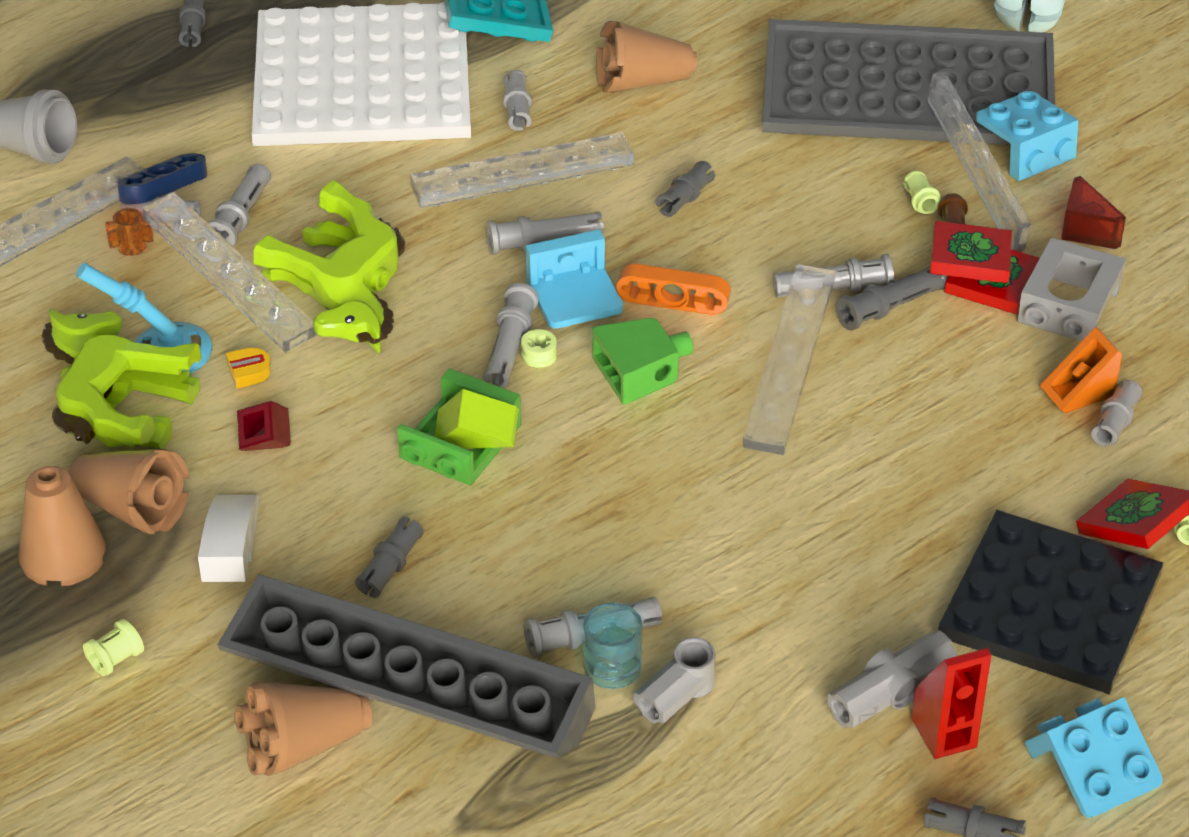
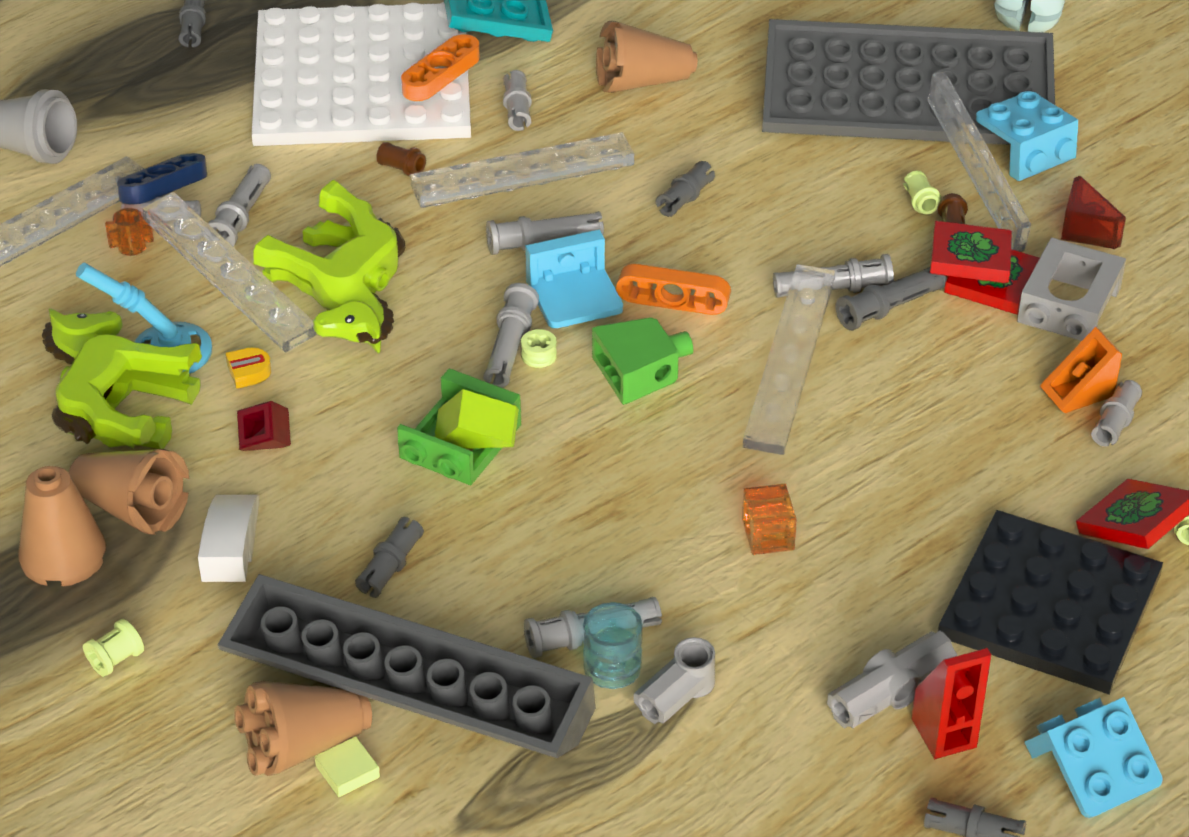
(347, 766): none -> yellowish green tile
(404, 159): none -> reddish brown pin
(425, 80): none -> orange beam
(769, 519): none -> clear orange brick

